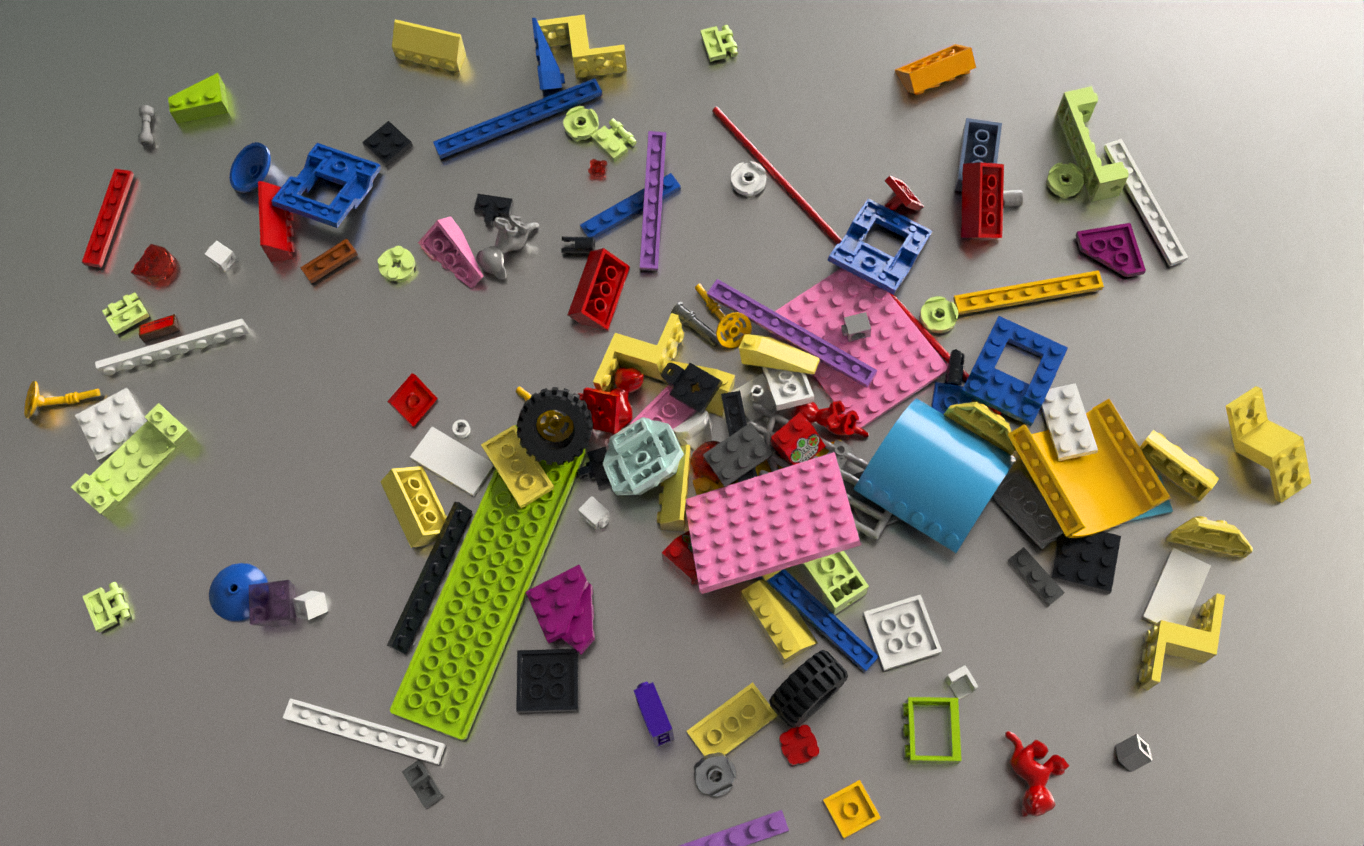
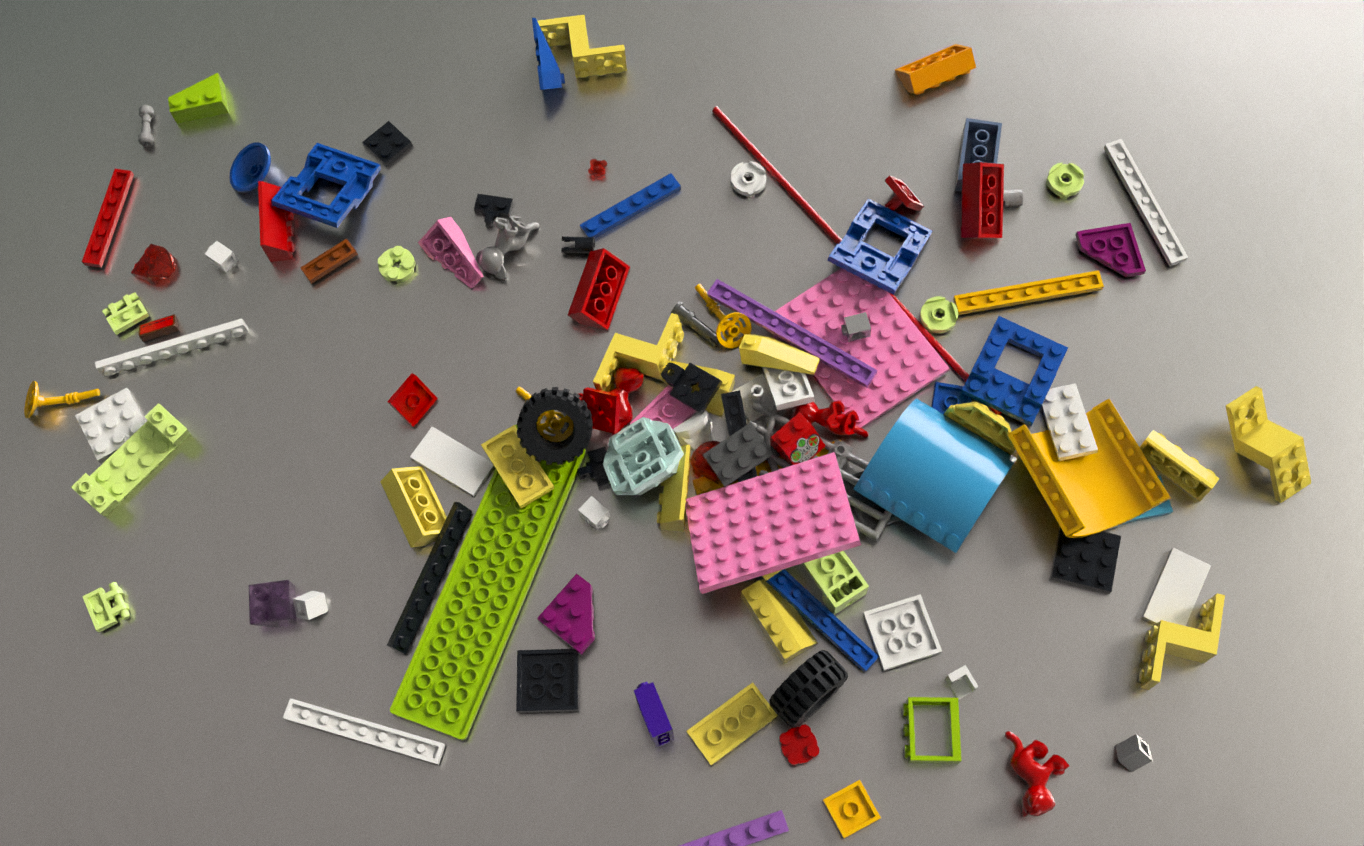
(229, 604): blue dish -> none
(422, 784): dark grey slope -> none
(428, 45): light yellow slope -> none
(455, 428): white bush -> none
(517, 118): blue plate -> none
(558, 601): magenta plate -> none
(584, 131): yellowish green plate -> none
(610, 143): yellowish green plate -> none
(652, 201): medium lavender plate -> none
(681, 558): red slope -> none
(704, 769): dark grey plate -> none
(713, 44): yellowish green plate -> none
(955, 368): black hinge -> none
(1027, 508): light grey tile -> none
(1036, 576): dark grey plate -> none
(1099, 180): yellowish green plate -> none
(1212, 536): light yellow wedge -> none

